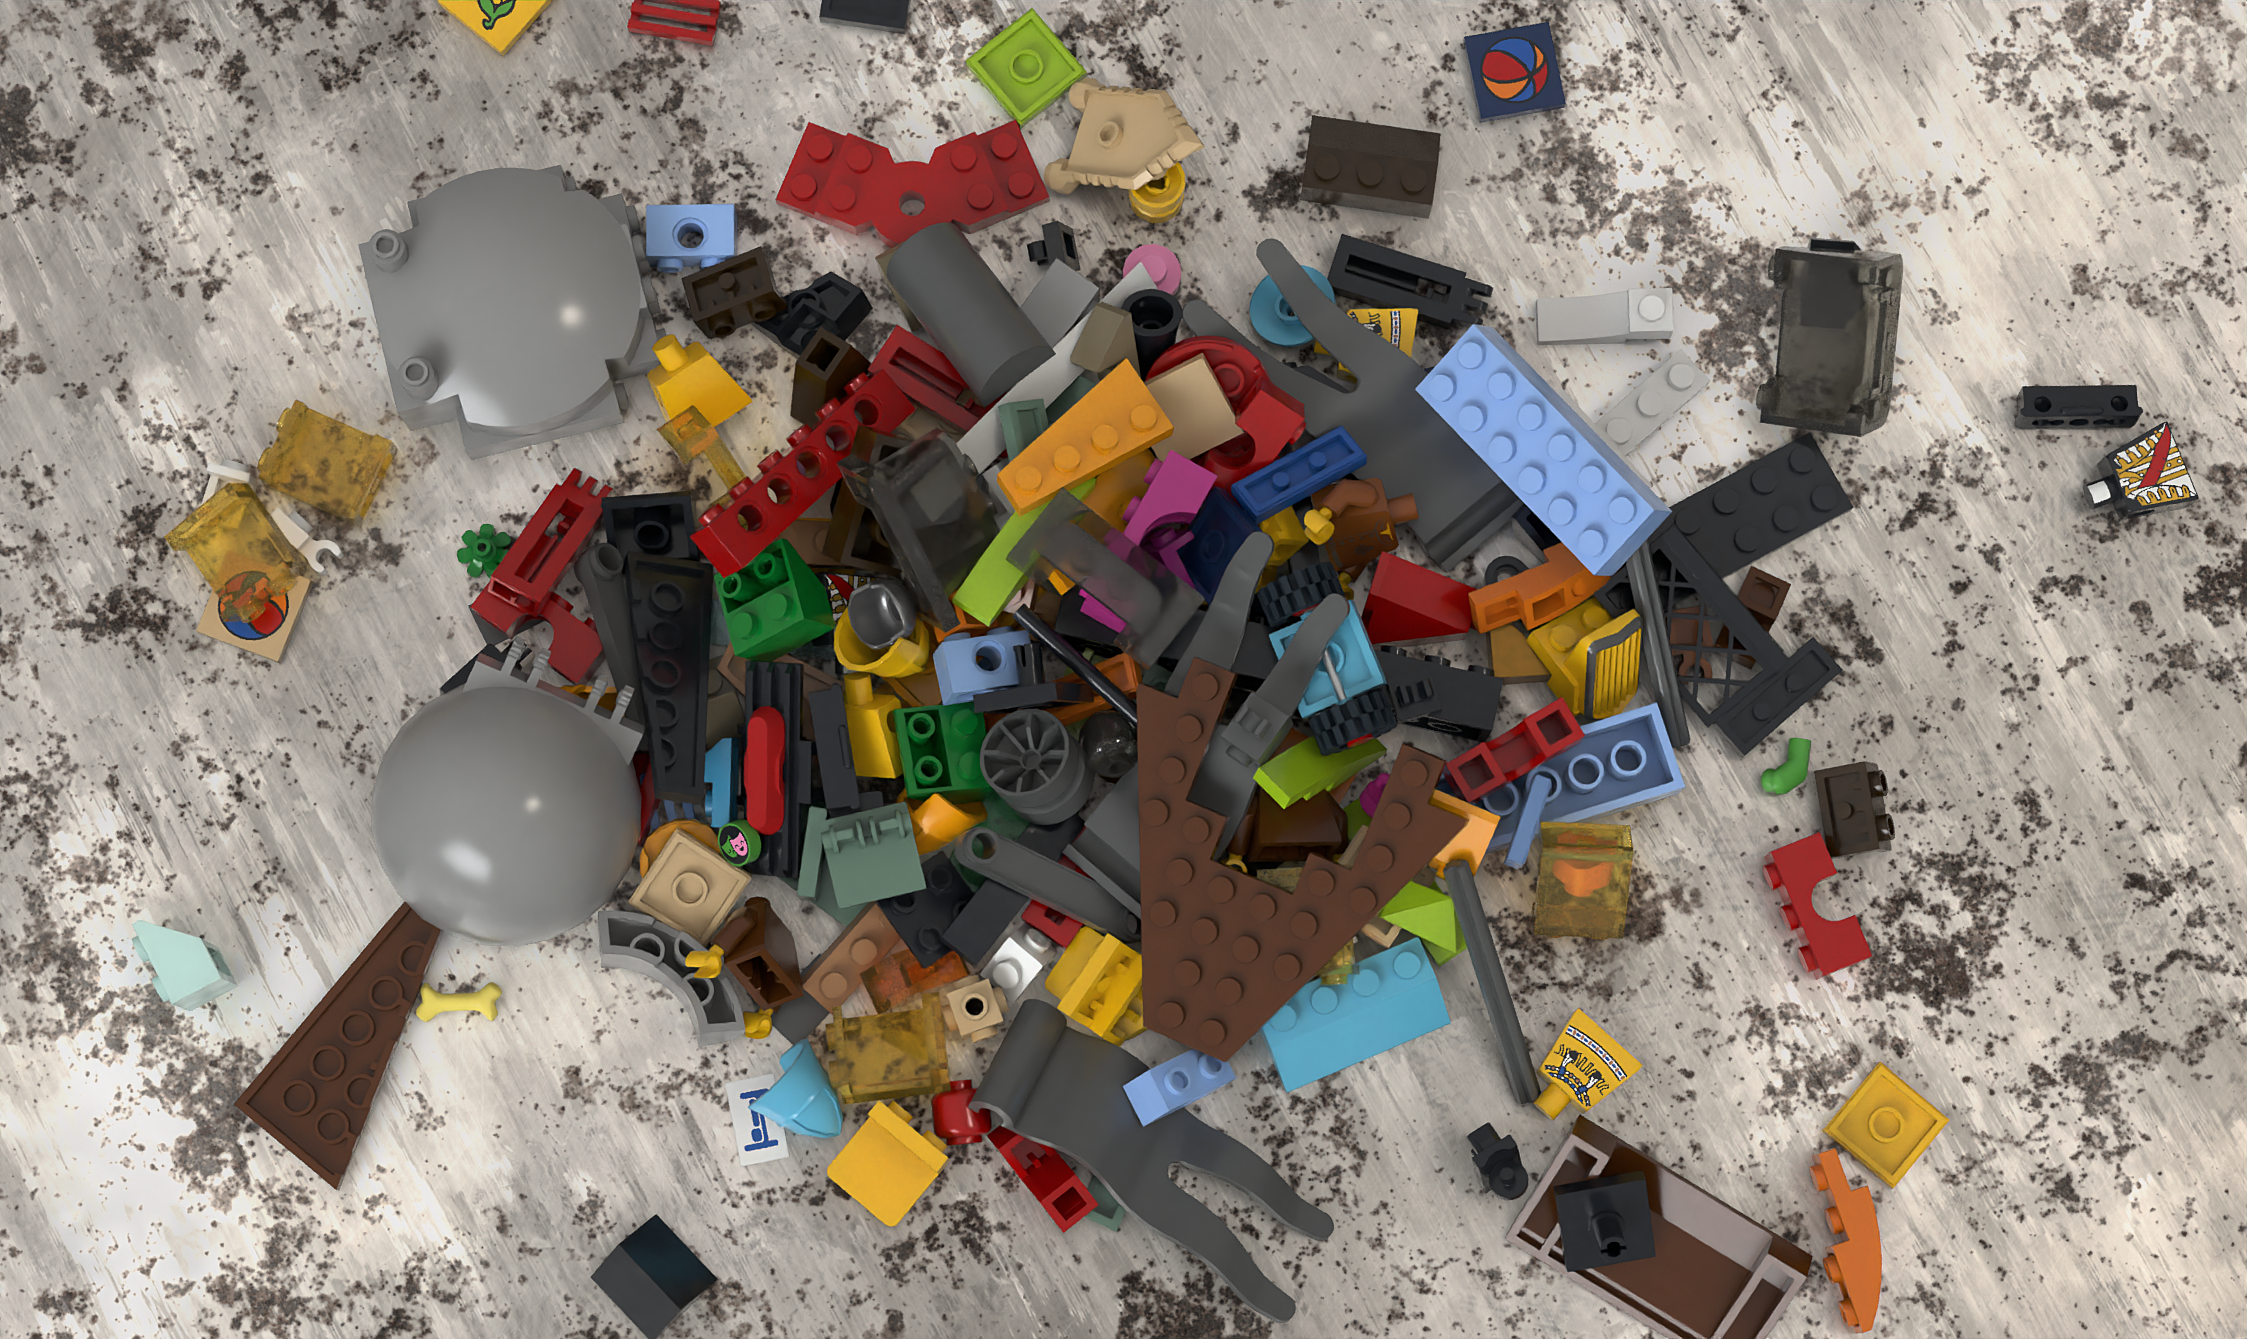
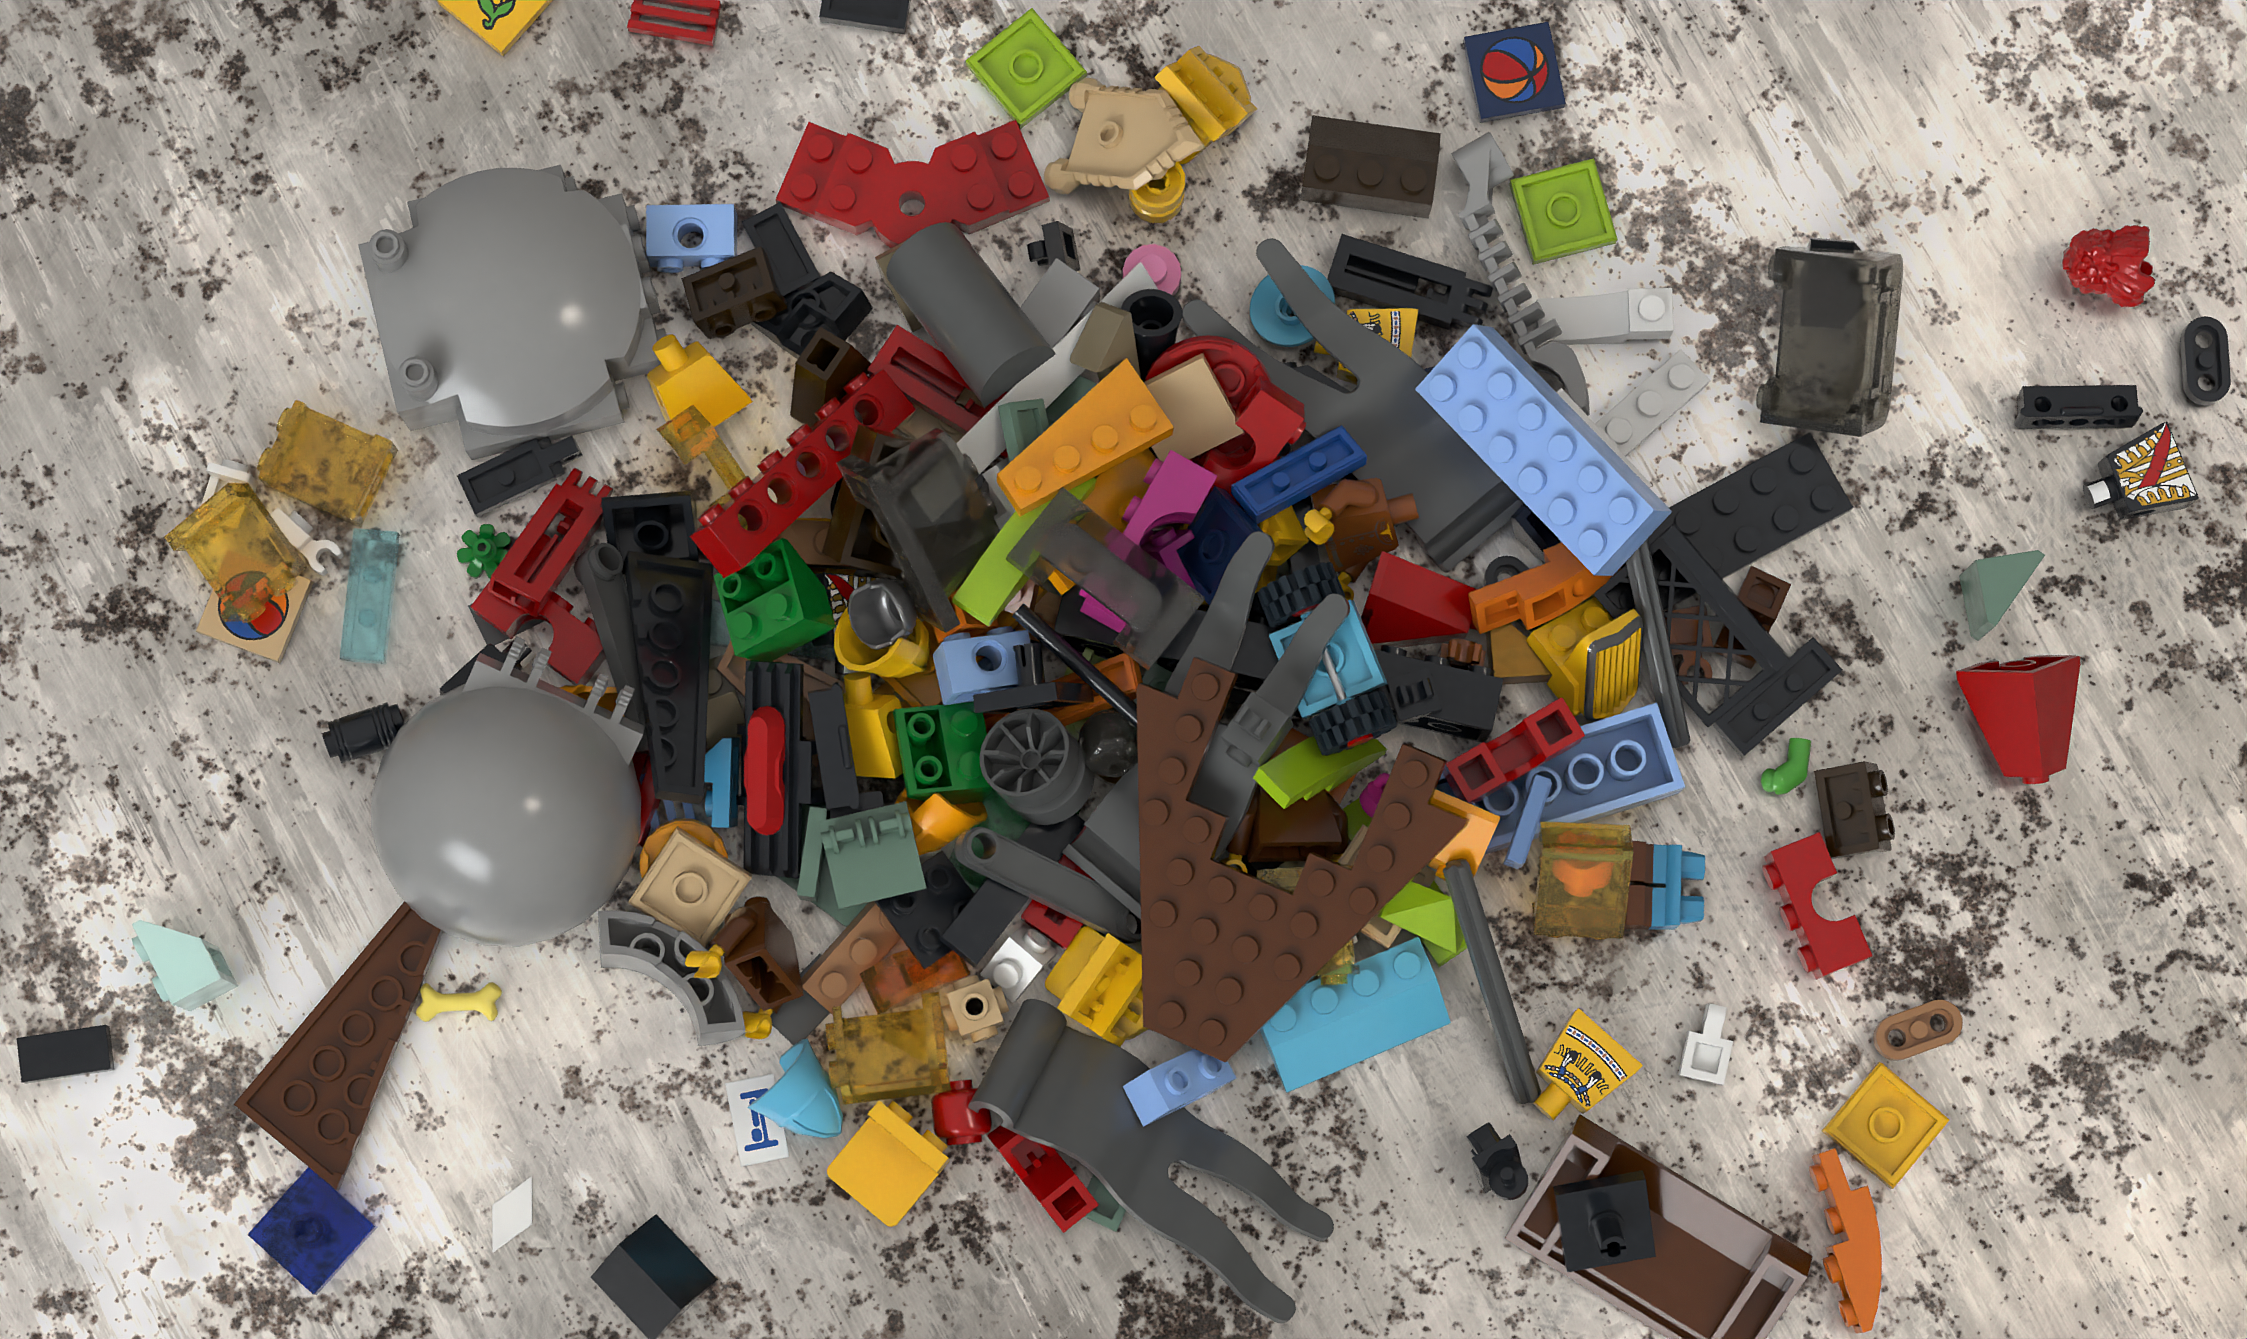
(65, 1054): none -> black tile
(312, 1231): none -> clear blue tile
(363, 732): none -> black head
(369, 596): none -> clear light blue tile
(512, 1214): none -> white sticker
(516, 473): none -> black hinge
(739, 842): tile -> none
(785, 250): none -> black tile
(1208, 94): none -> yellow piece
(1462, 653): none -> dark orange plate
(1483, 169): none -> light grey piece
(1563, 211): none -> lime tile
(1664, 906): none -> dark azure hips
(1706, 1054): none -> white plate
(1916, 1030): none -> medium nougat plate
(1992, 586): none -> sand green slope
(2025, 711): none -> red slope
(2111, 264): none -> red hair
(2206, 363): none -> black plate

